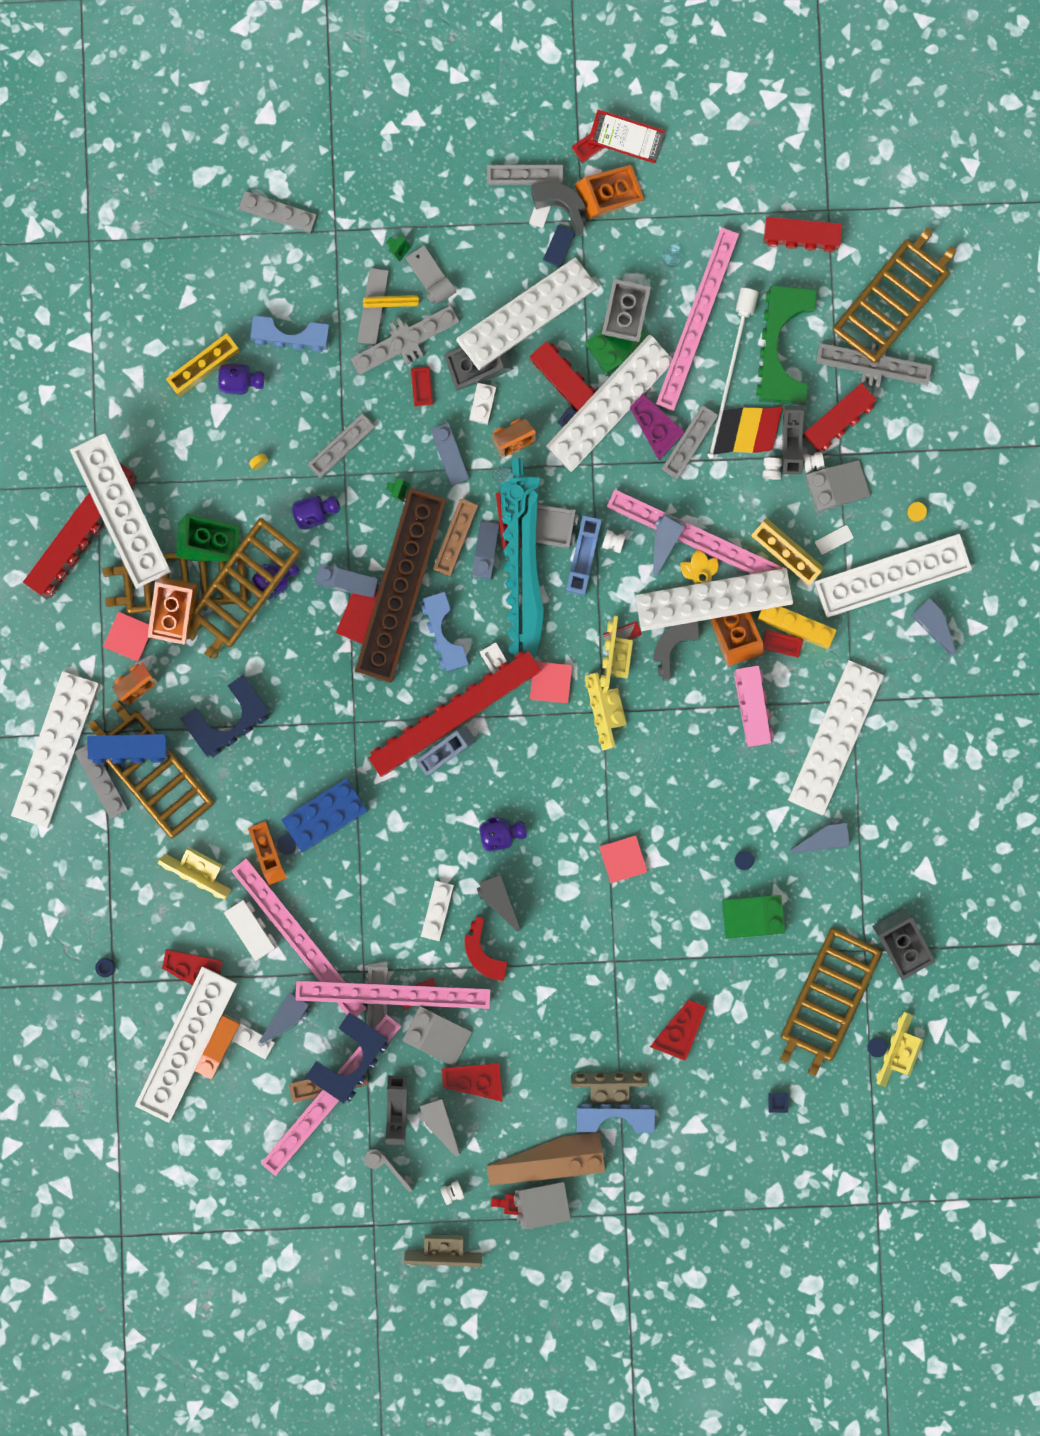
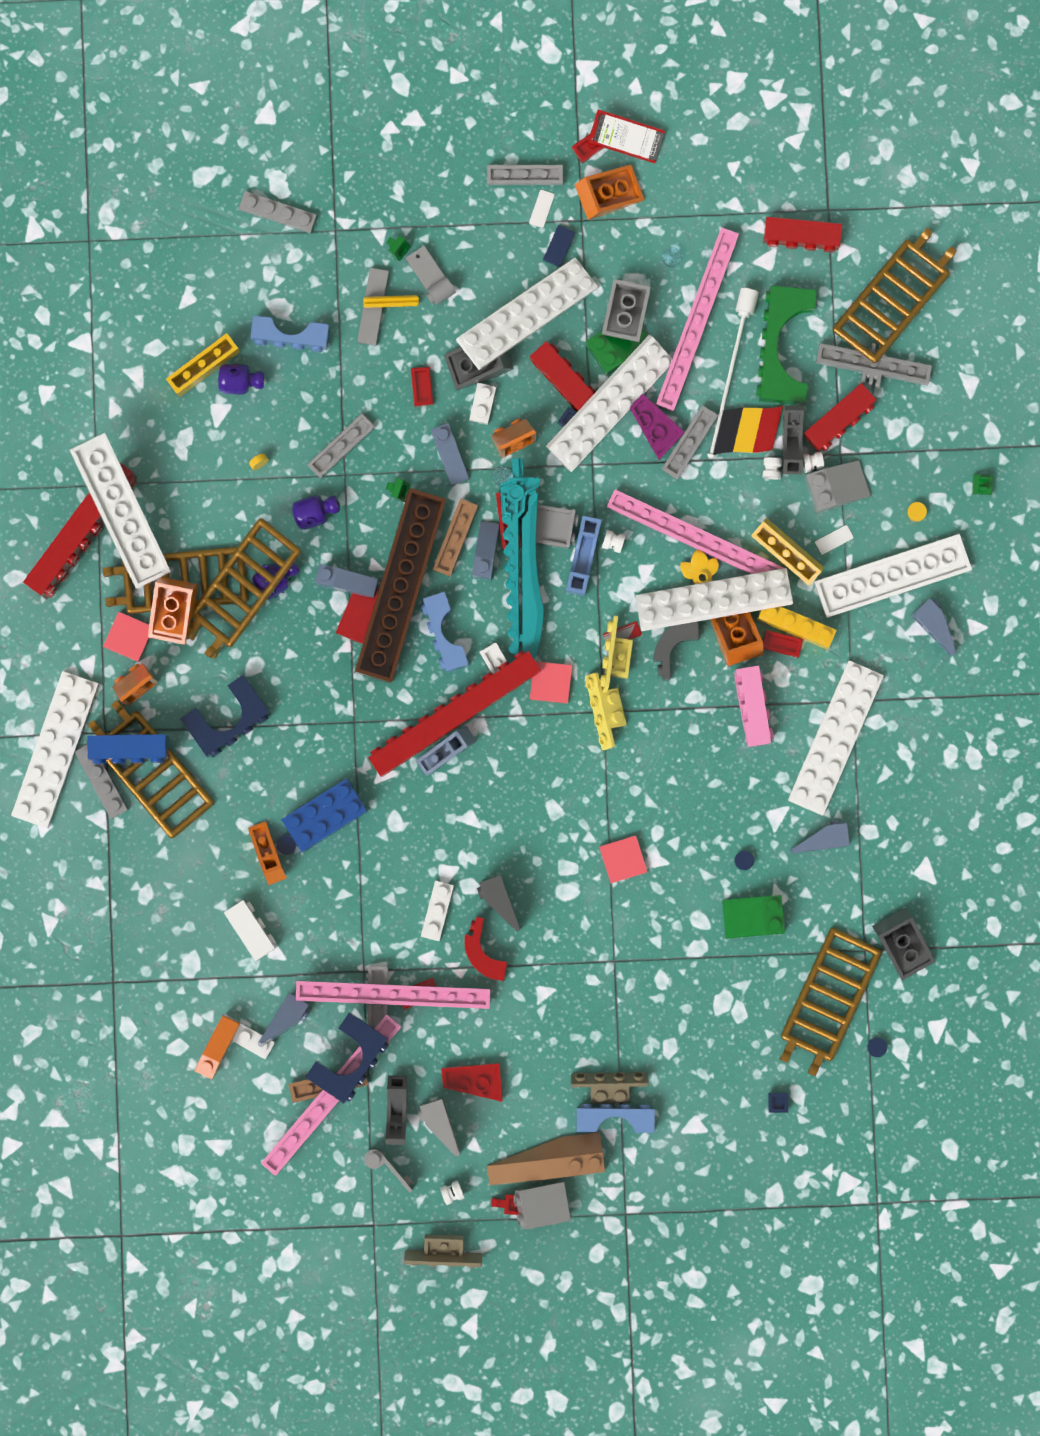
(105, 967): dark blue tile -> none
(186, 1044): white plate -> none
(187, 965): red wing -> none
(197, 869): light yellow bracket -> none
(206, 539): green slope -> none
(291, 930): bright pink plate -> none
(404, 340): light grey hinge -> none
(436, 1036): light grey slope -> none
(499, 834): dark purple piece -> none
(561, 196): dark grey arch -> none
(665, 538): sand blue slope -> none
(680, 1032): red wing -> none
(902, 1052): light yellow bracket -> none
(982, 484): none -> green tile

